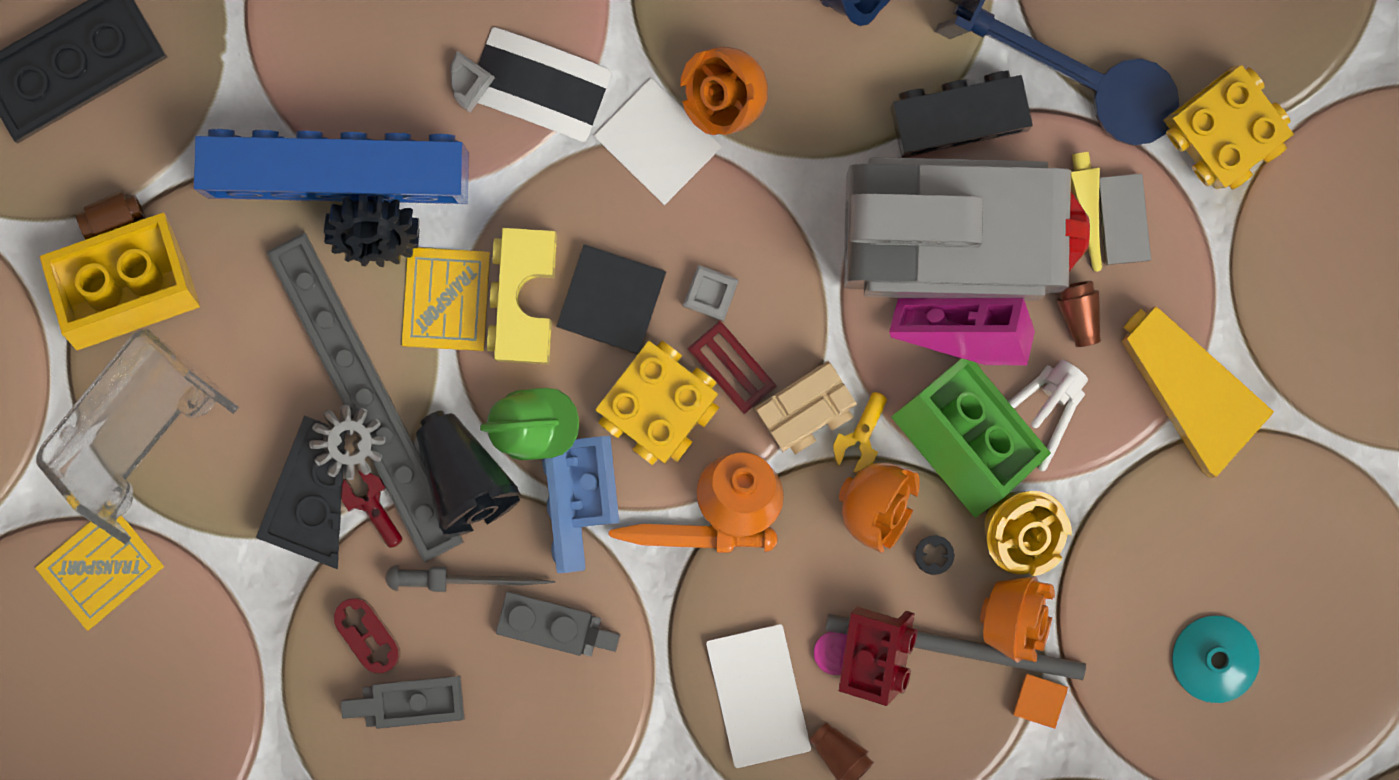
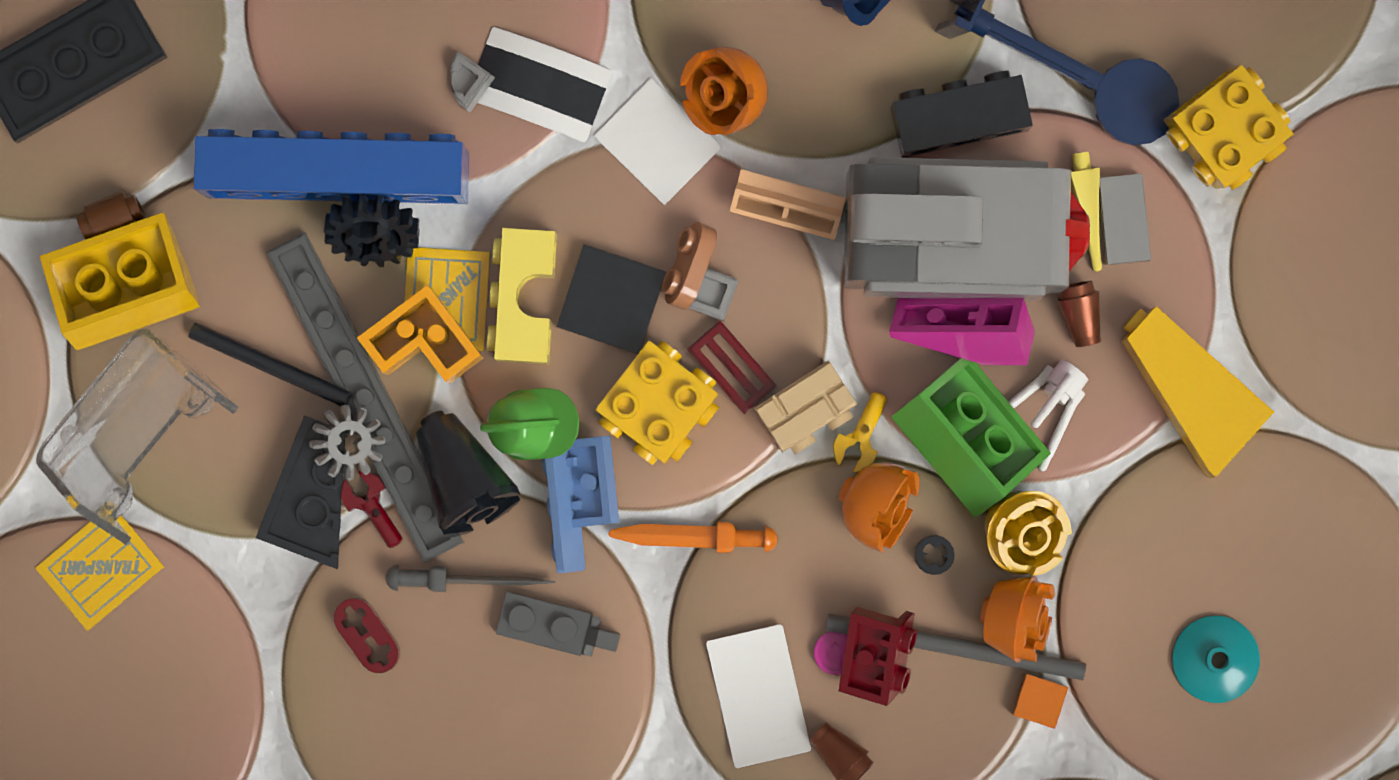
(269, 365): none -> black bar
(408, 703): dark grey hinge -> none
(419, 326): none -> light orange brick
(694, 254): none -> nougat plate
(740, 494): orange cone -> none
(787, 204): none -> light nougat piece

